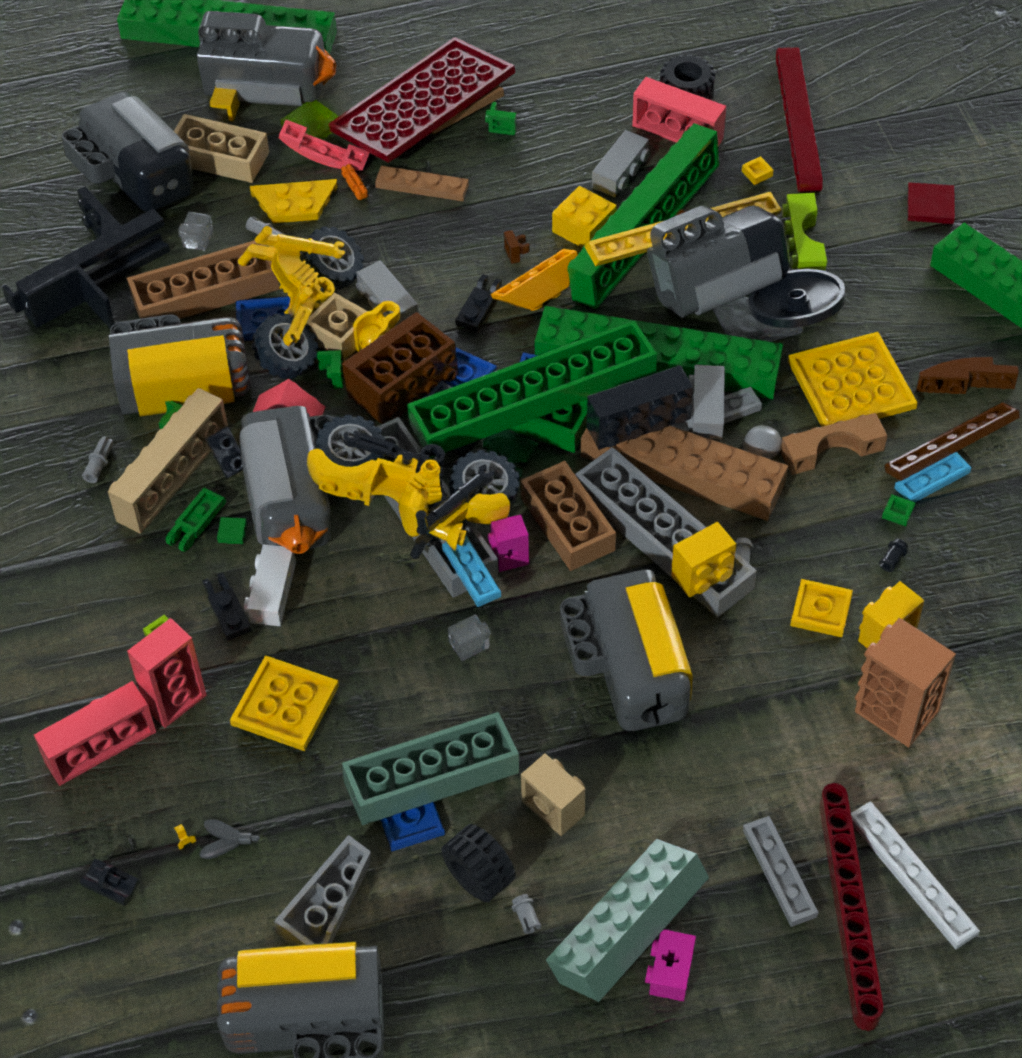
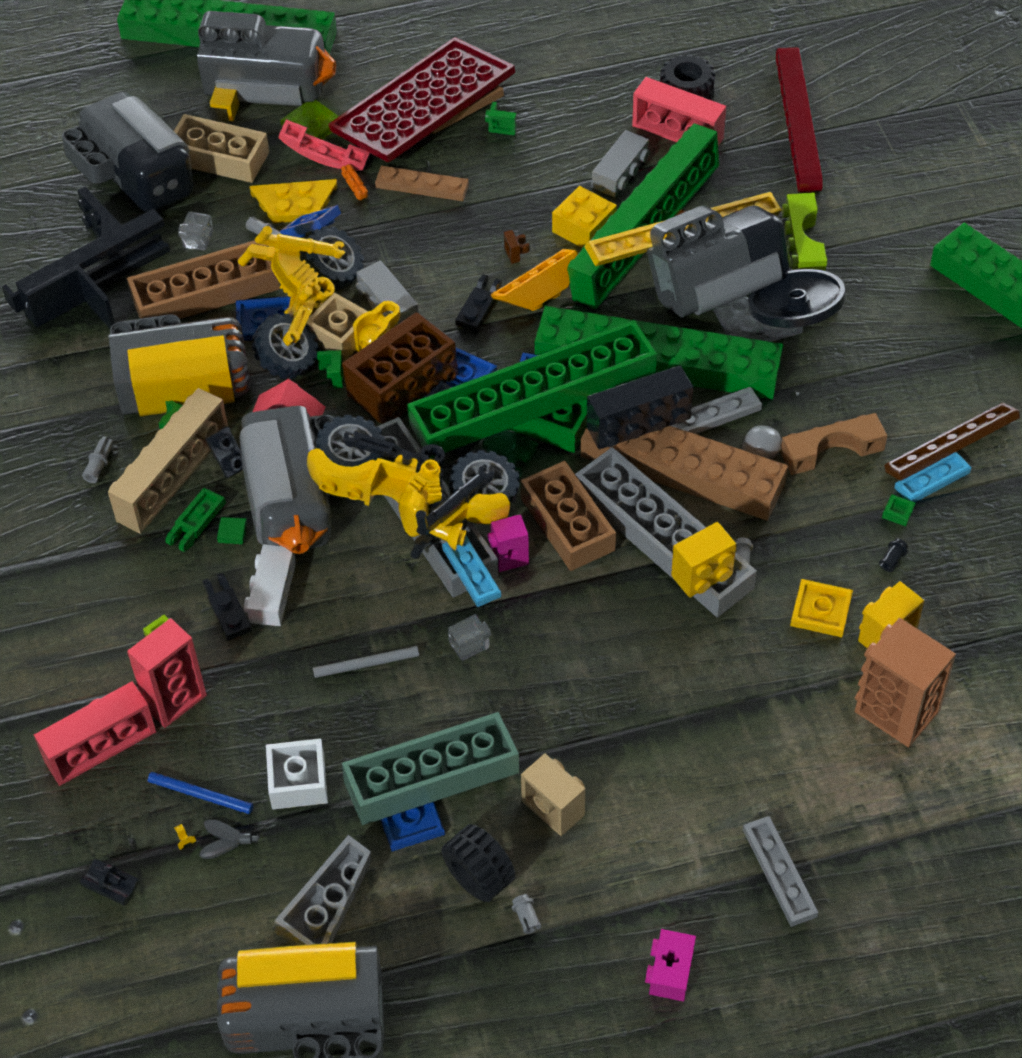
(200, 793): none -> blue bar
(284, 703): yellow plate -> none
(296, 774): none -> white brick
(311, 222): none -> blue plate
(367, 661): none -> light grey bar
(627, 919): sand green brick -> none
(634, 644): dark grey piece -> none
(707, 401): light grey brick -> none
(757, 170): yellow plate -> none
(848, 915): dark red beam -> none
(852, 380): yellow plate -> none
(914, 875): white tile -> none
(930, 203): dark red tile -> none
(959, 374): reddish brown slope -> none

